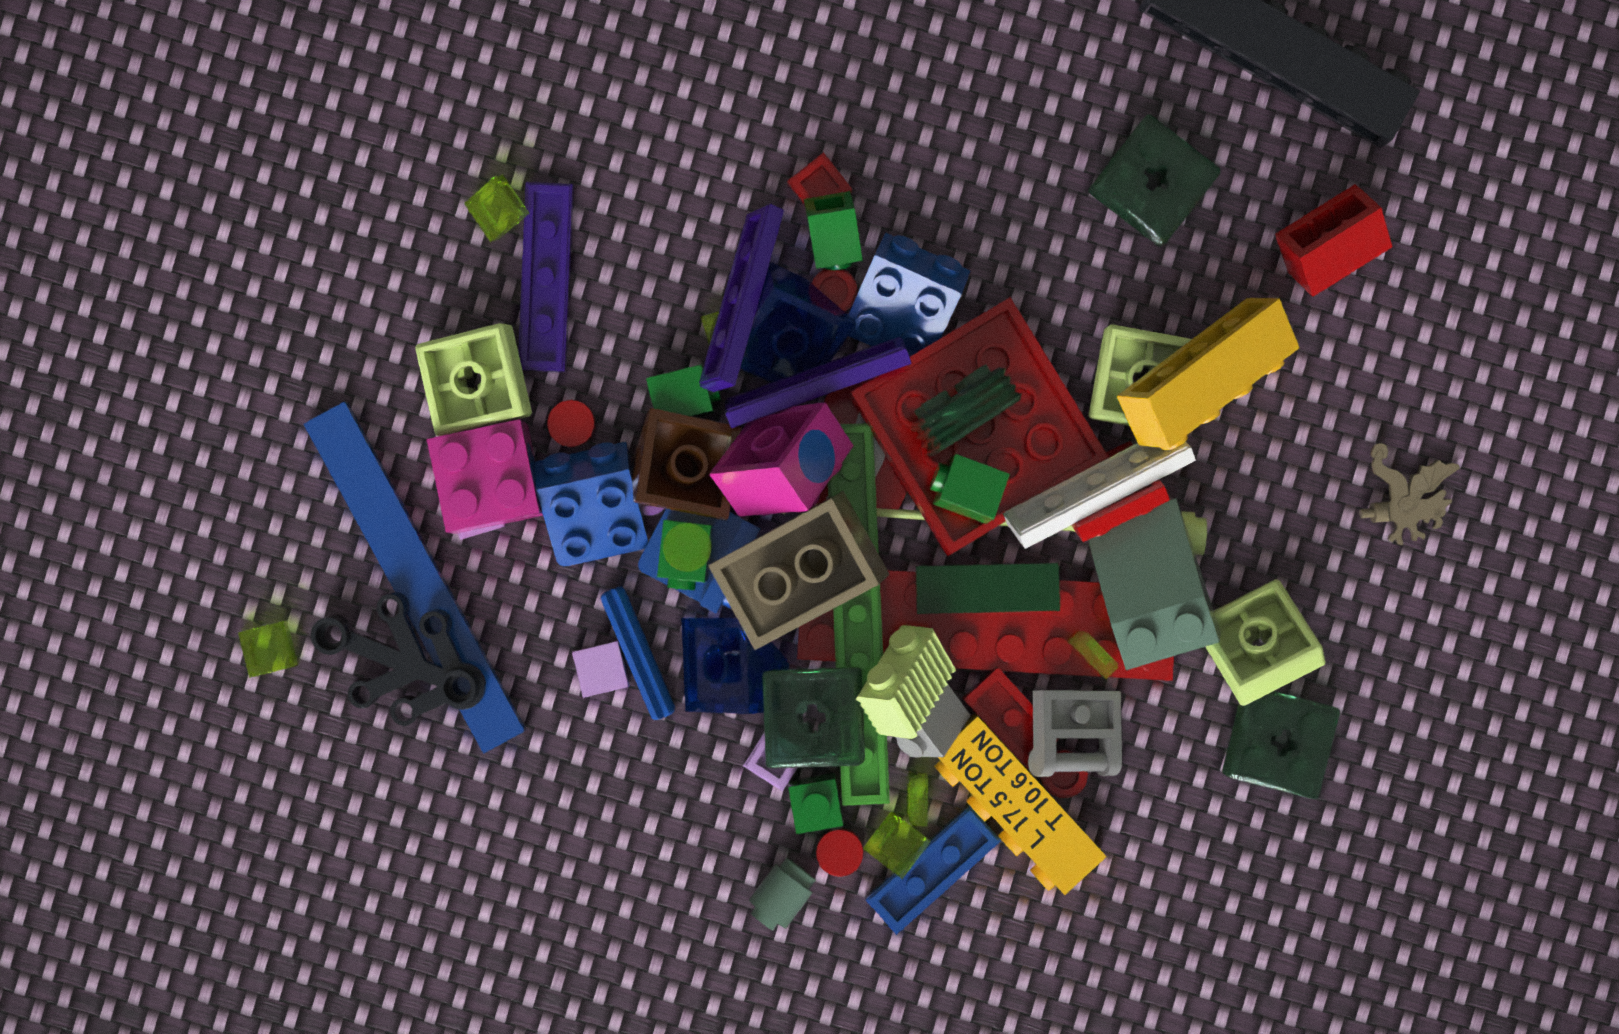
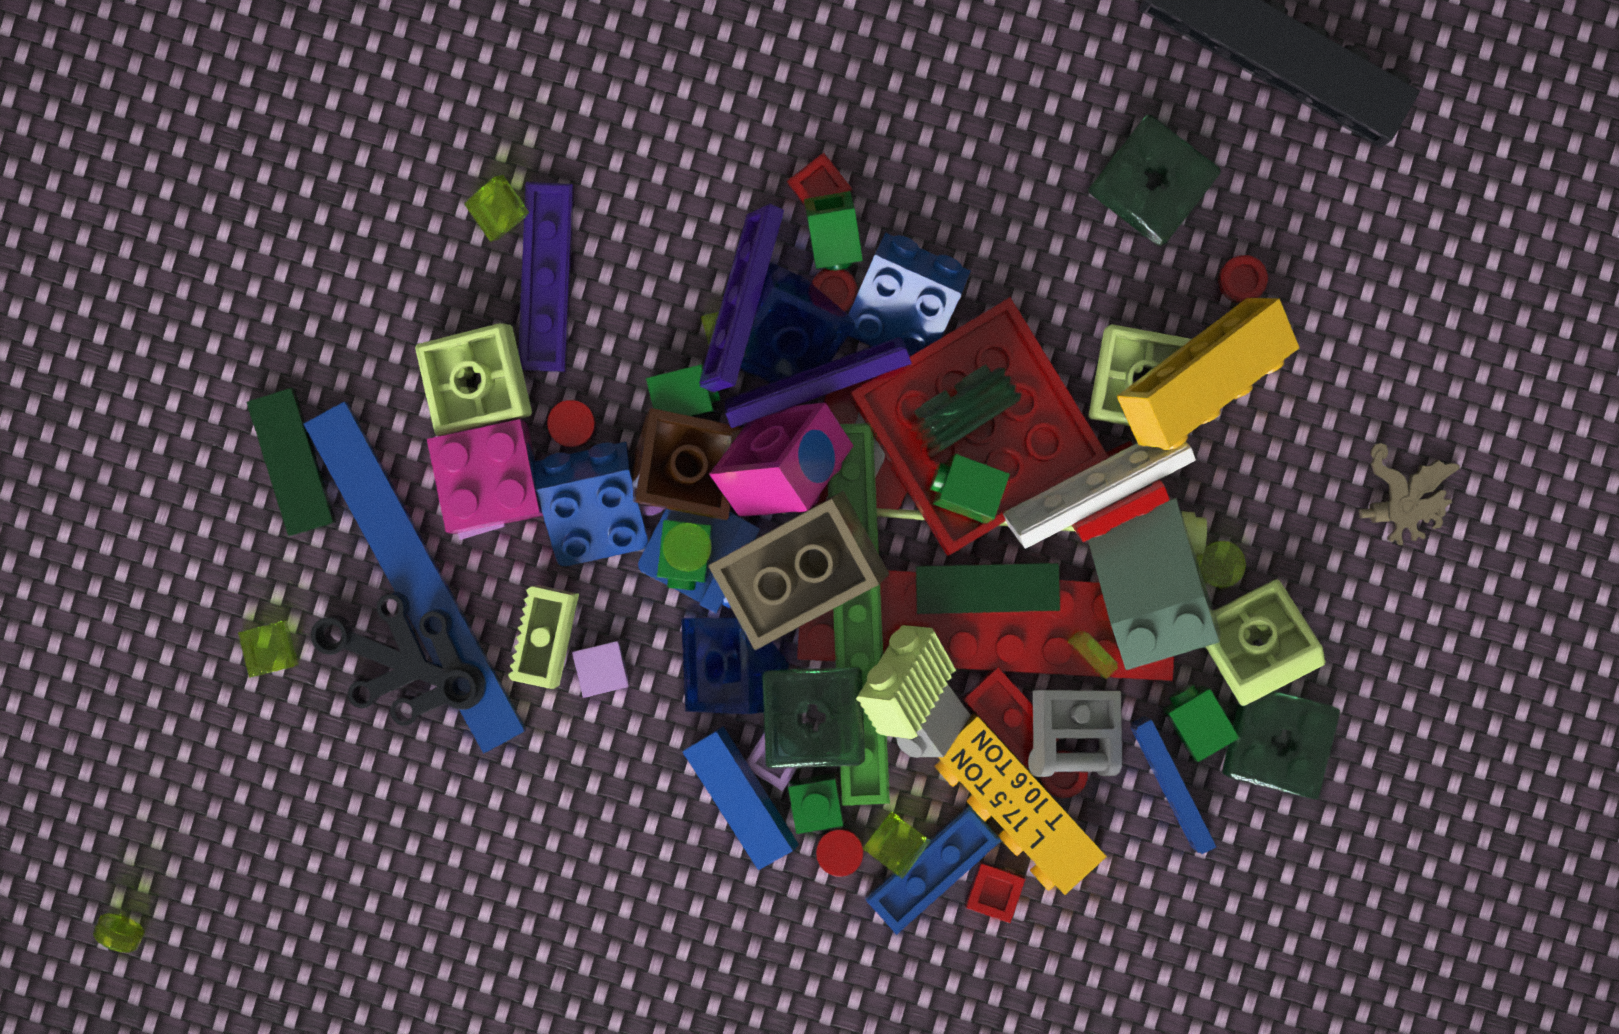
(118, 933): none -> clear neon green tile
(291, 462): none -> dark green tile
(544, 636): none -> yellowish green brick
(637, 653): blue axle -> none
(741, 798): none -> blue tile
(781, 894): sand green brick -> none
(917, 799): clear neon green tile -> none
(995, 892): none -> red tile
(1172, 785): none -> blue tile
(1199, 721): none -> green brick
(1222, 564): none -> clear neon green tile
(1242, 278): none -> red tile
(1334, 240): red brick -> none

